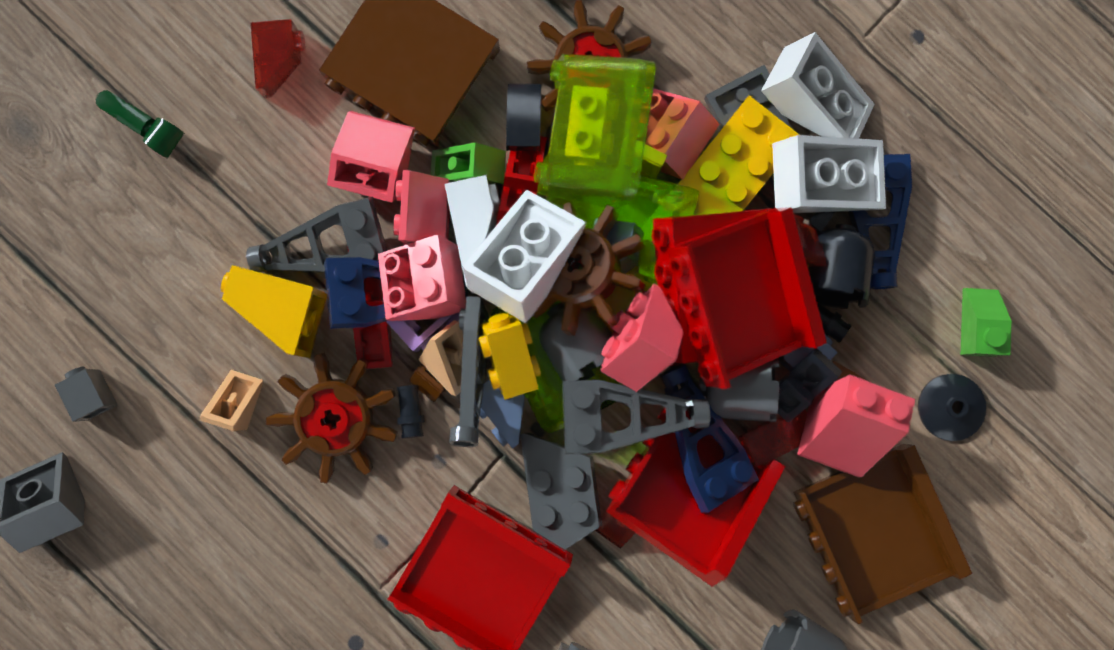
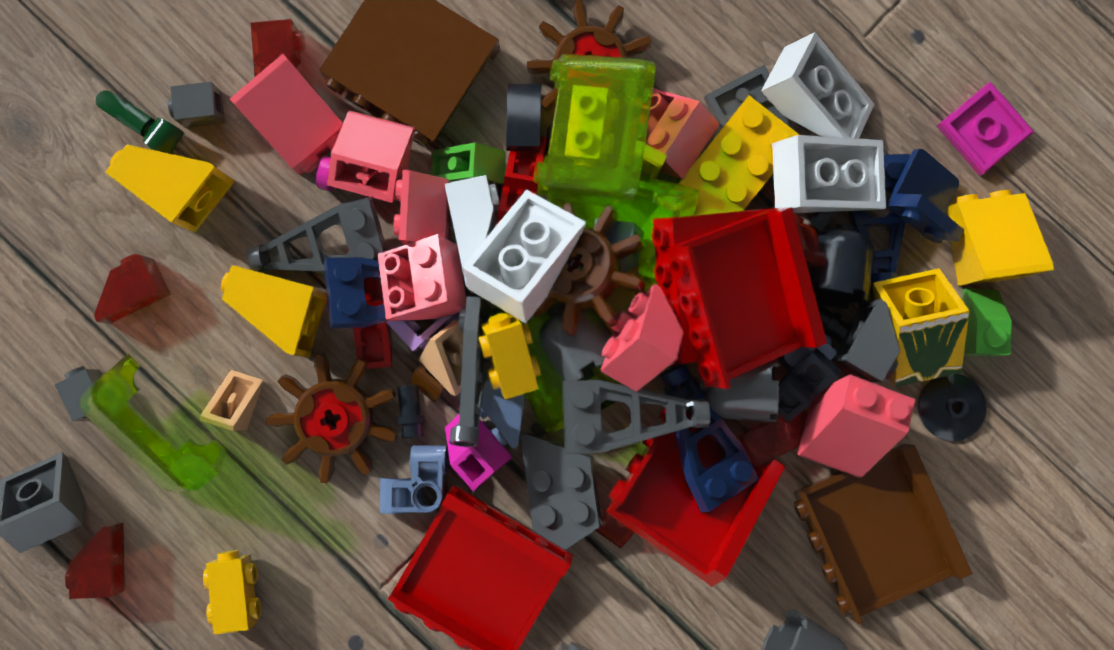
(99, 566): none -> clear red slope
(130, 289): none -> clear red slope
(171, 184): none -> yellow slope
(171, 468): none -> clear neon green windscreen
(196, 105): none -> dark grey brick
(231, 592): none -> yellow brick
(289, 115): none -> coral slope
(322, 174): none -> dark pink tile
(428, 468): none -> sand blue piece
(477, 463): none -> dark pink slope
(870, 343): none -> dark grey slope
(924, 197): none -> dark blue bracket
(927, 324): none -> yellow slope
(985, 129): none -> dark pink tile
(997, 239): none -> yellow slope

